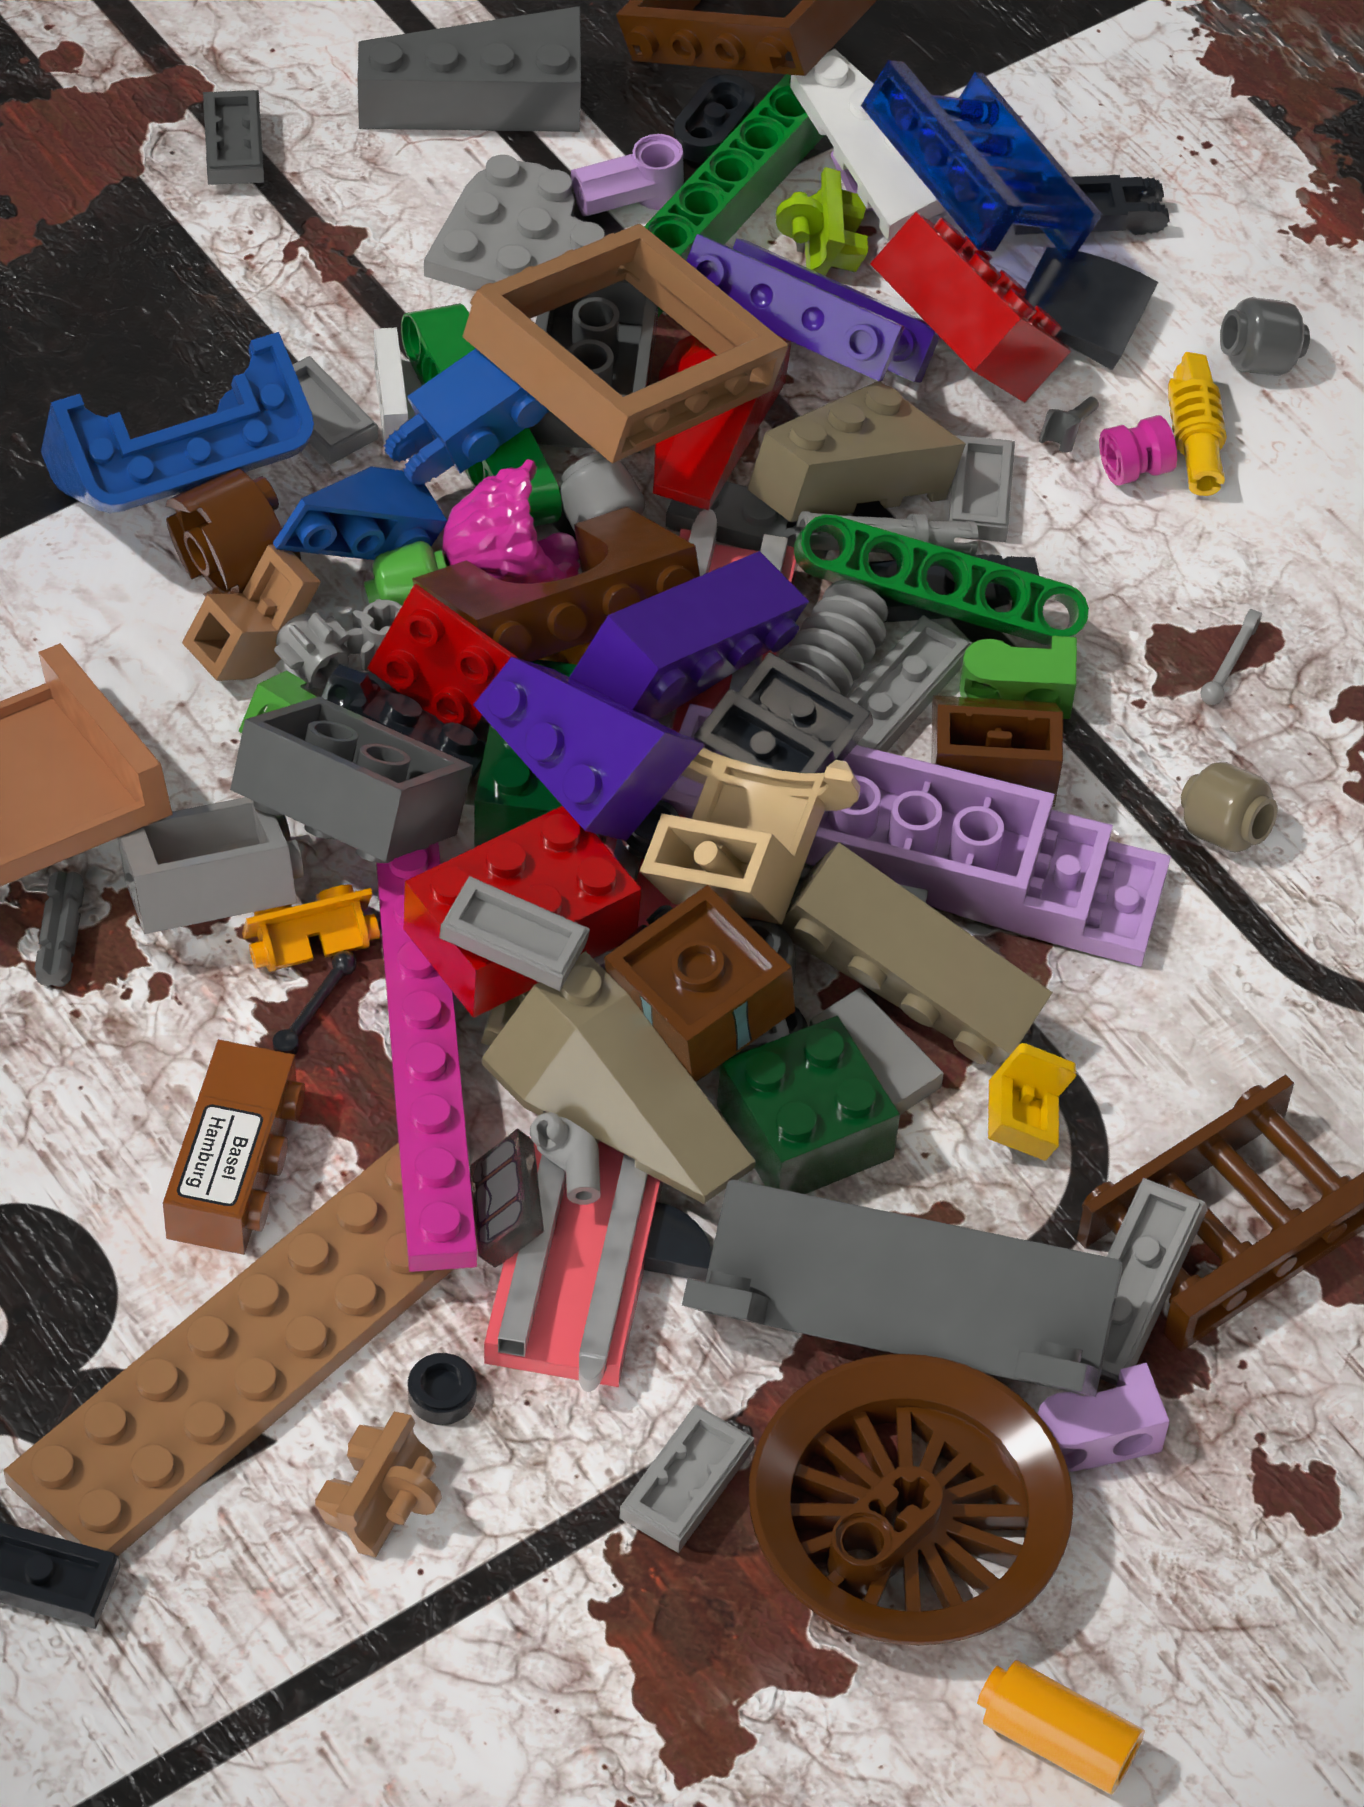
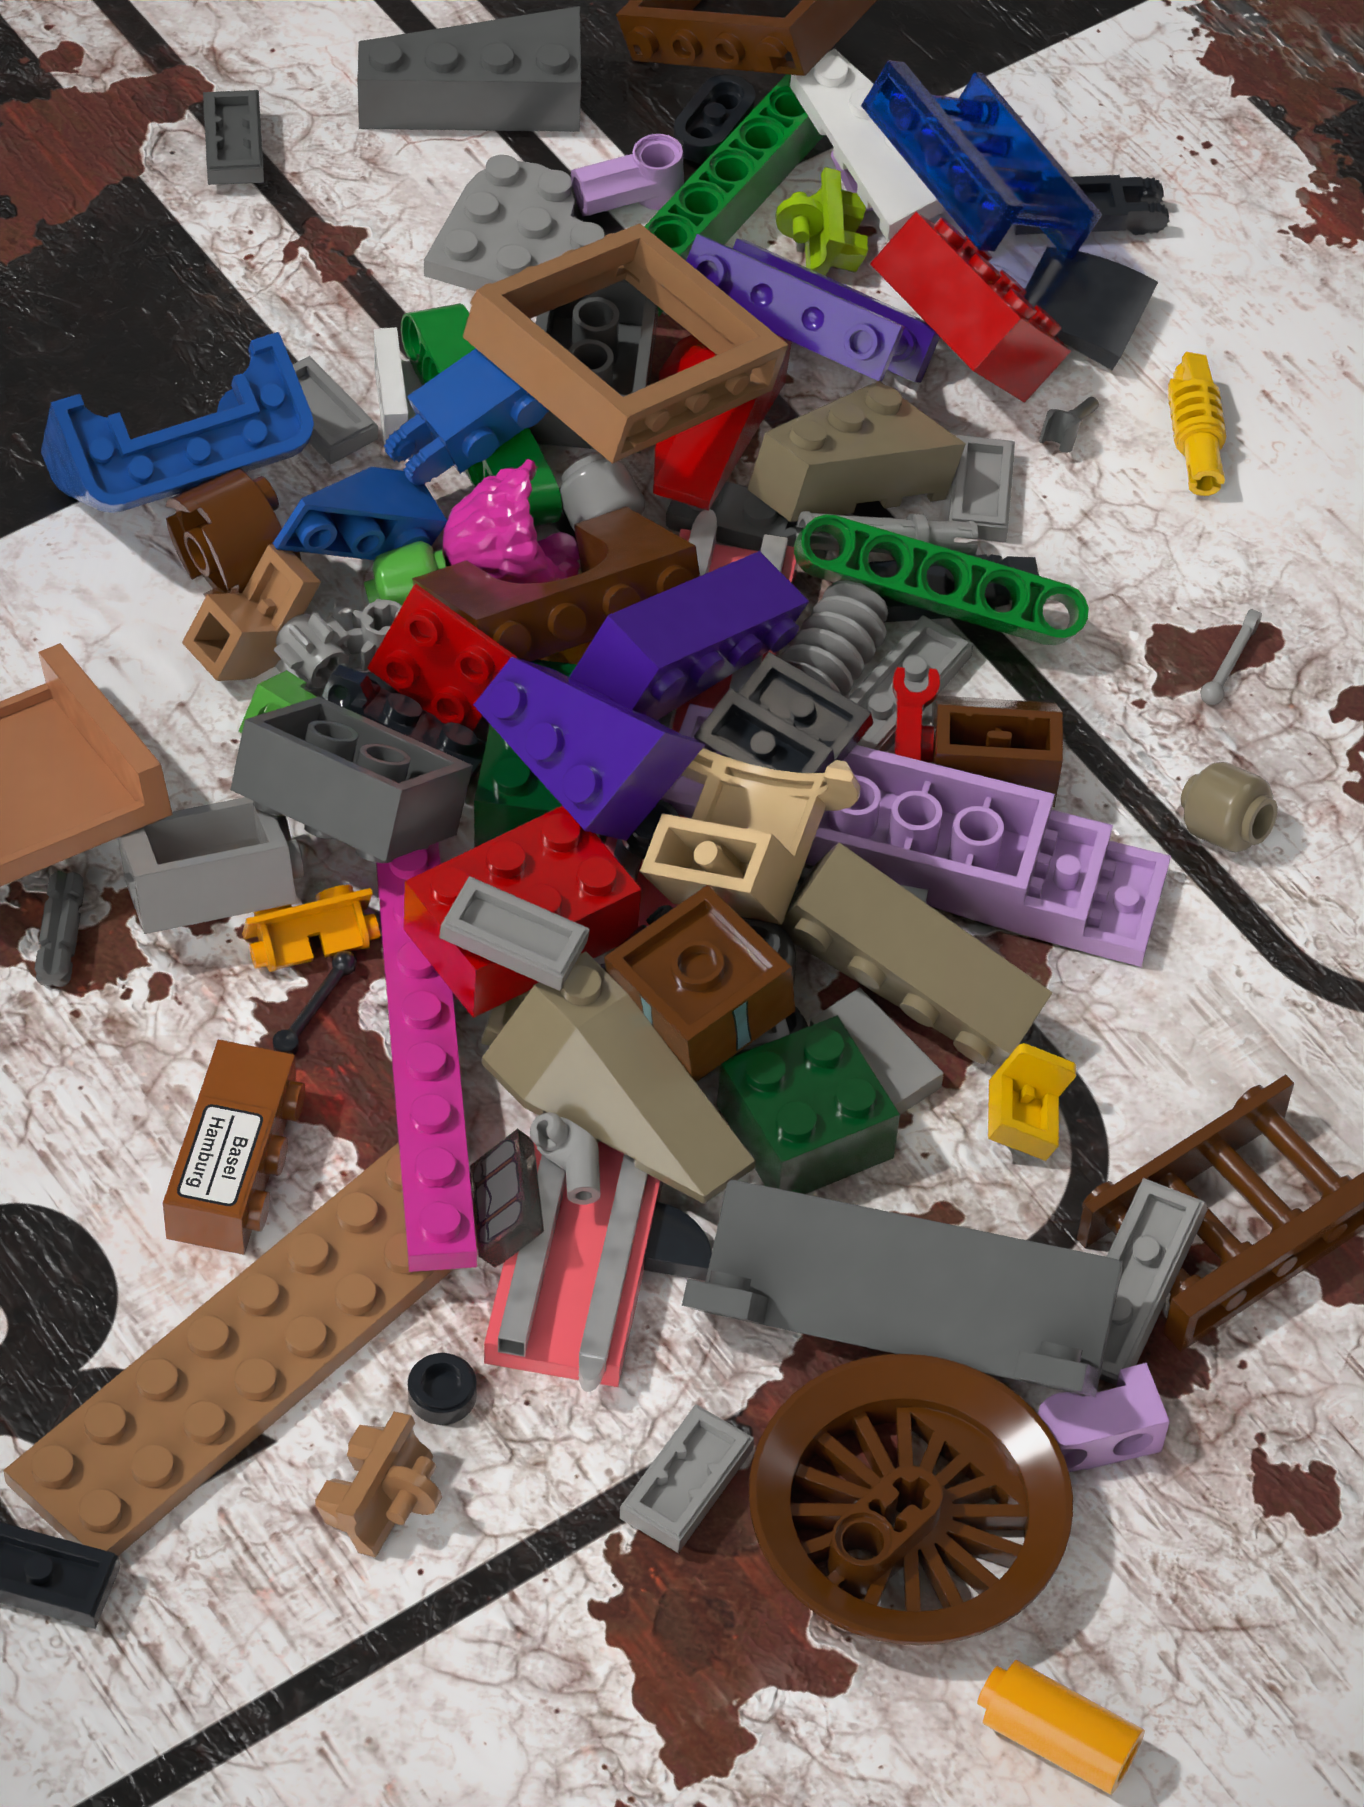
(912, 737): none -> red plate
(1021, 672): bright green leg -> none
(1138, 450): dark pink wheel -> none
(1264, 336): dark grey head -> none

